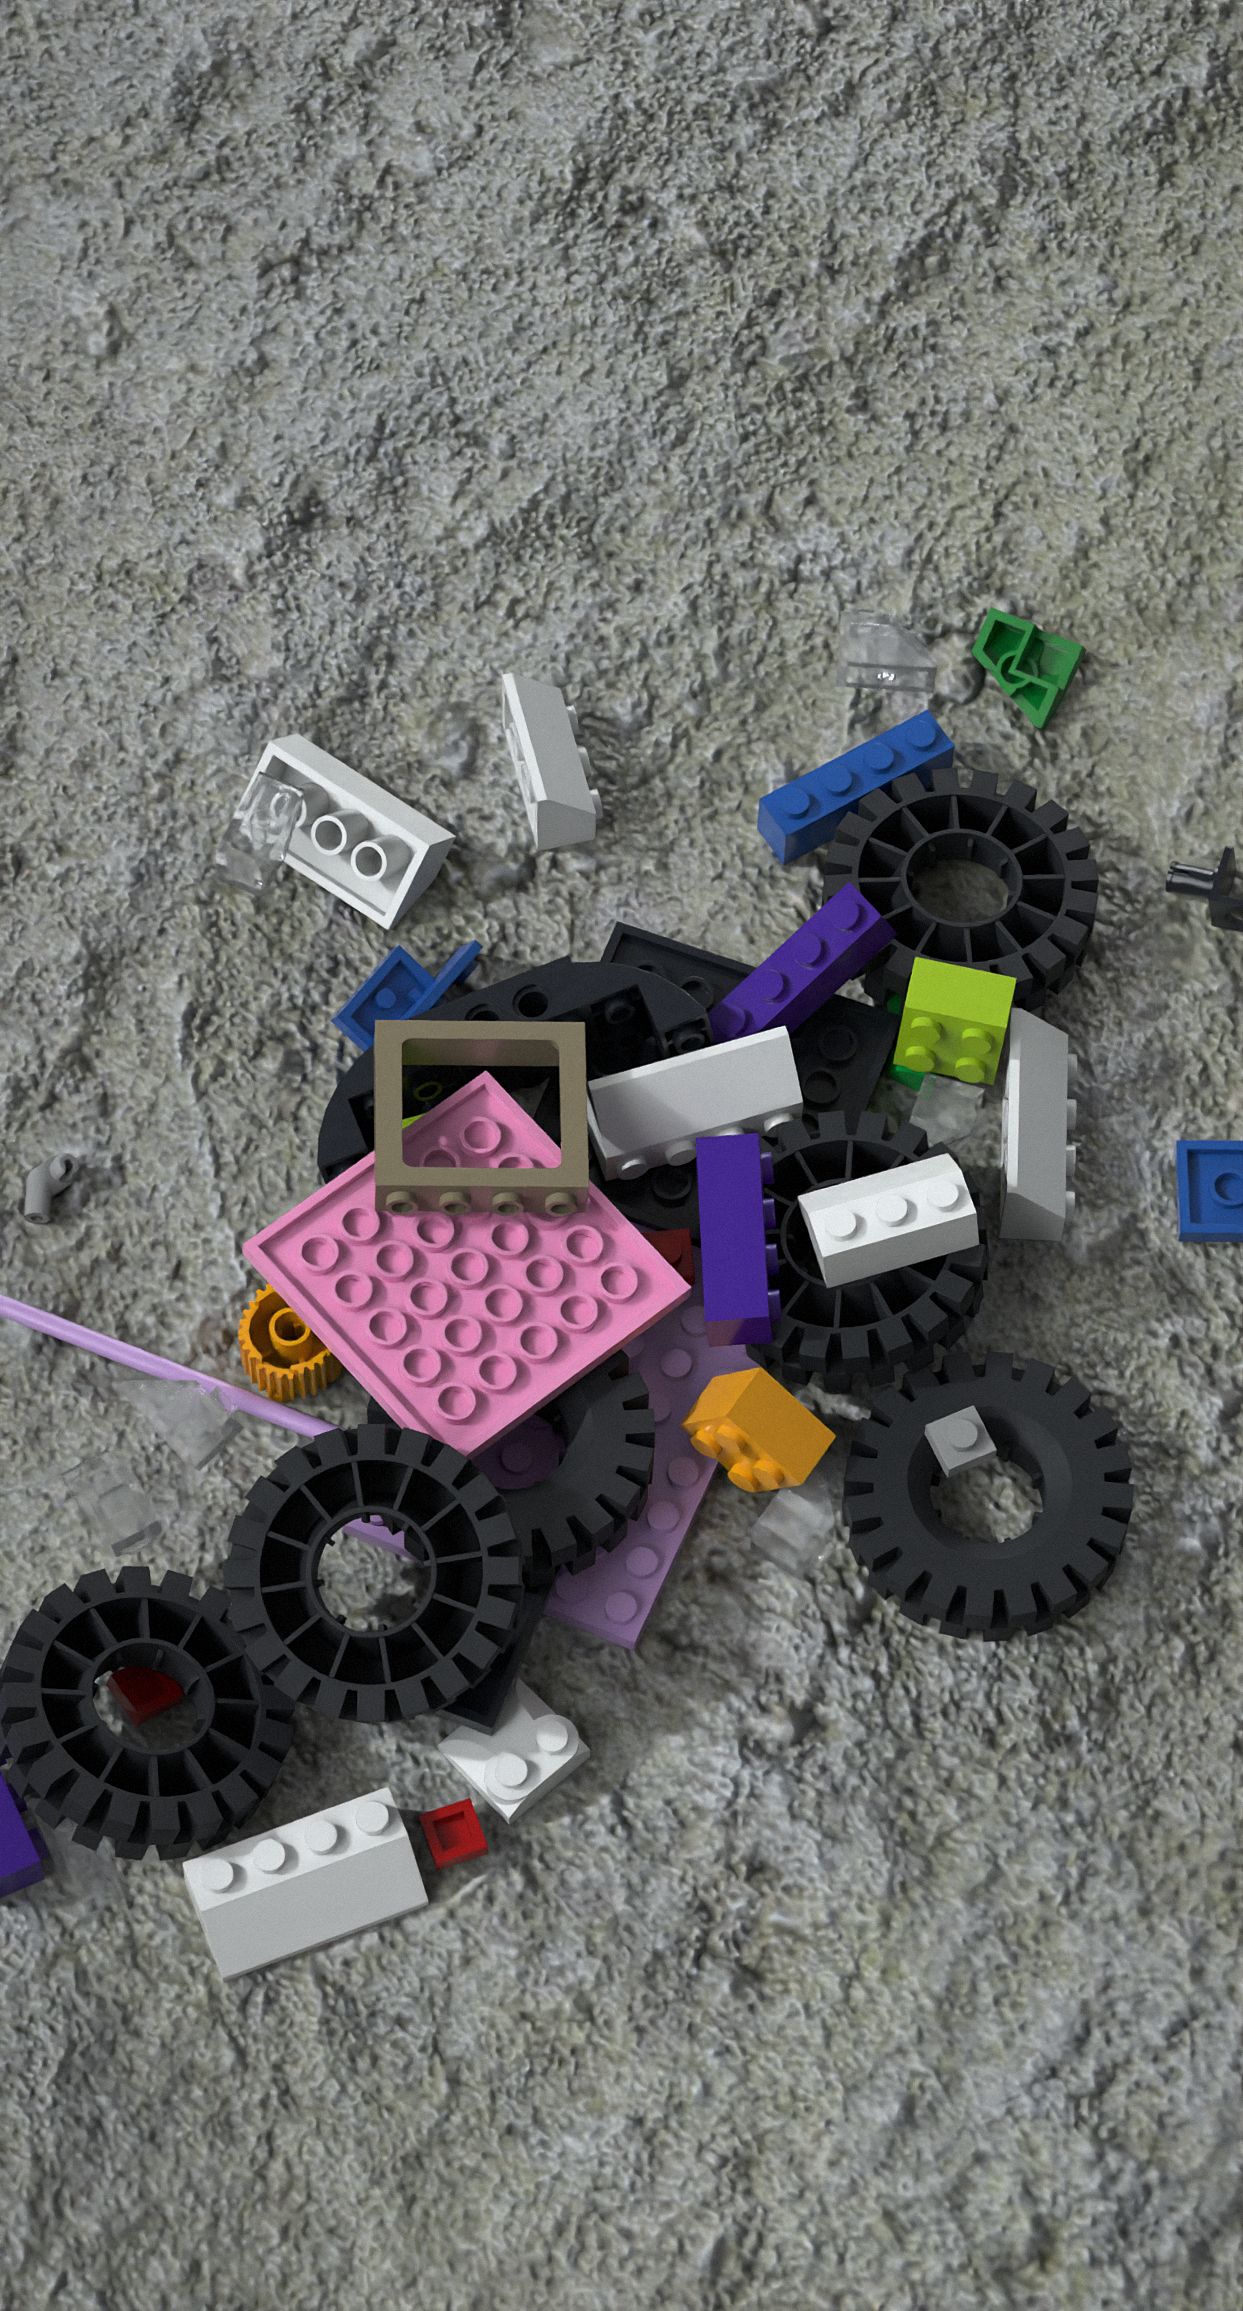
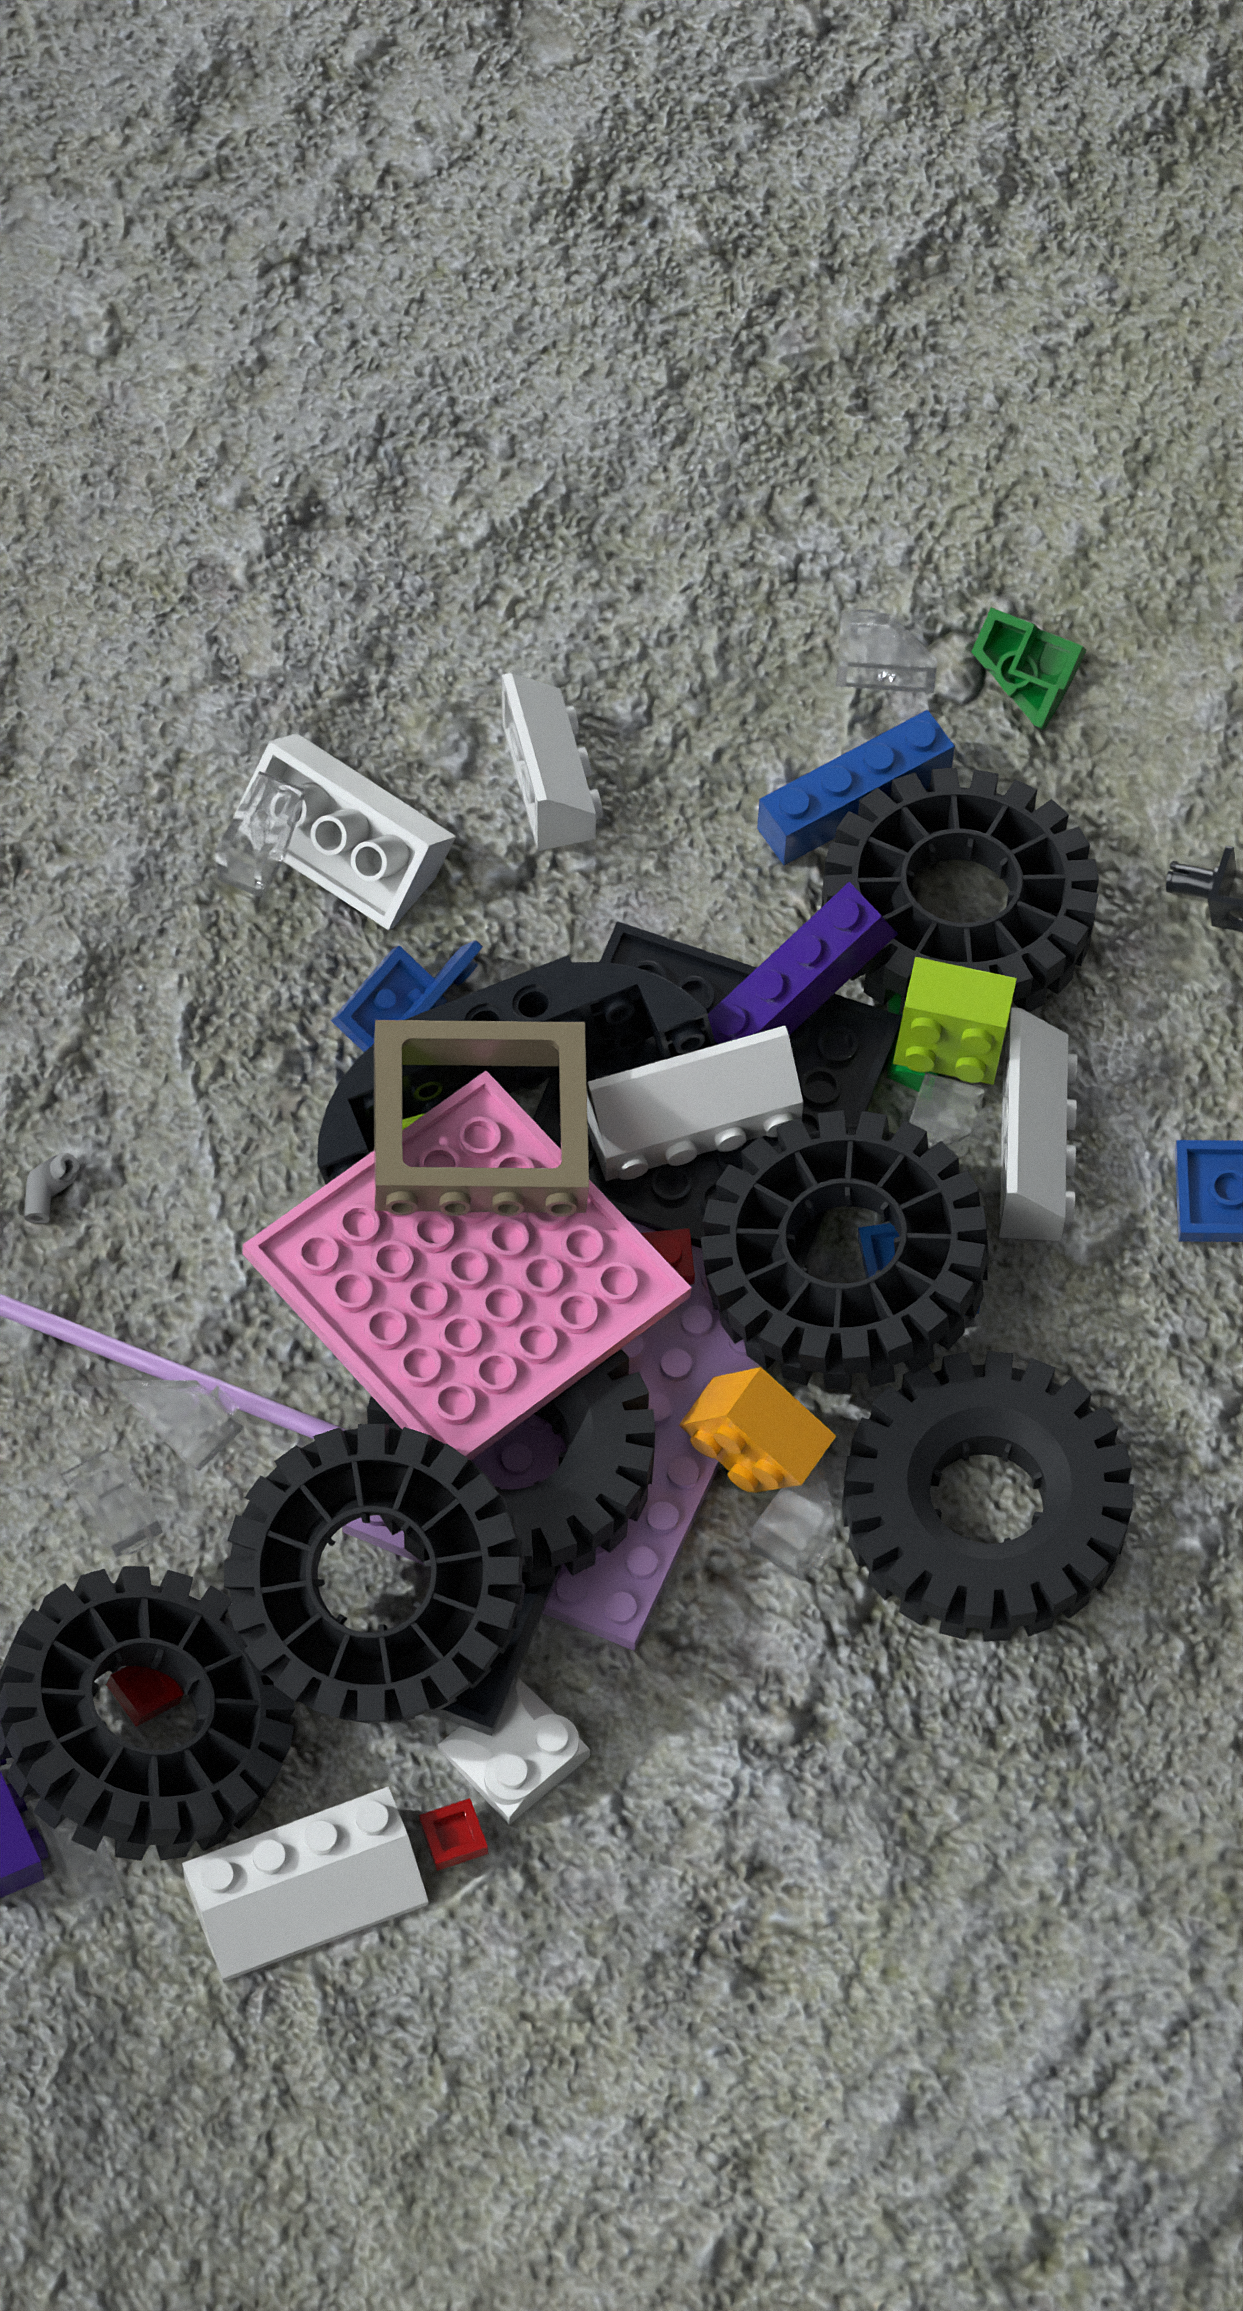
(282, 1365): light orange brick -> none
(734, 1240): dark purple brick -> none
(890, 1219): white slope -> none
(960, 1441): light grey plate -> none

